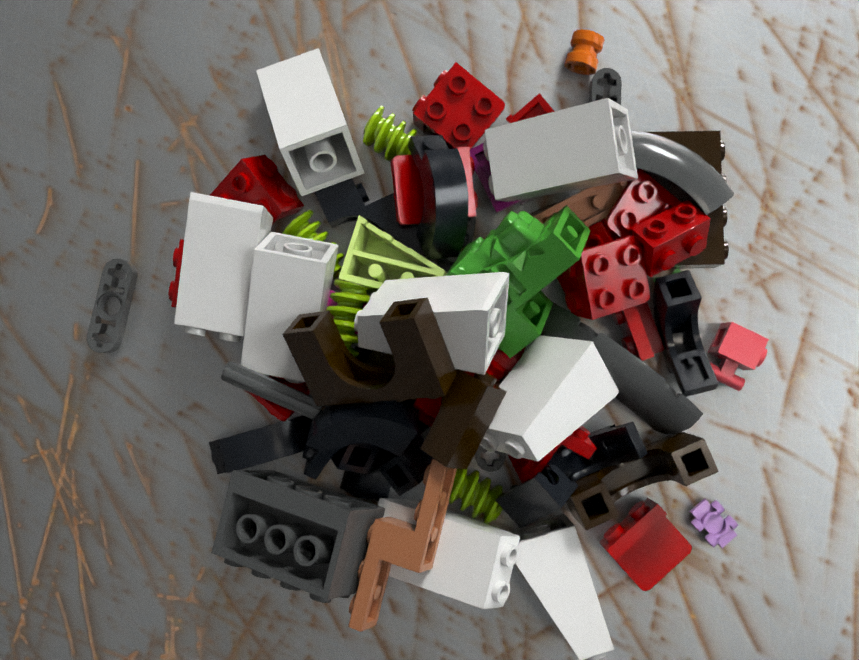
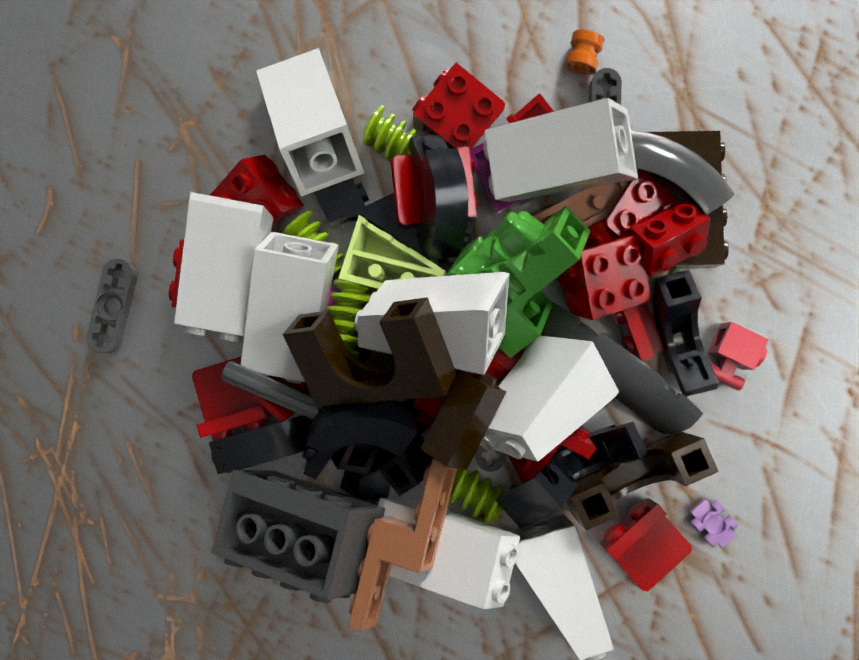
(225, 404): none -> red bracket

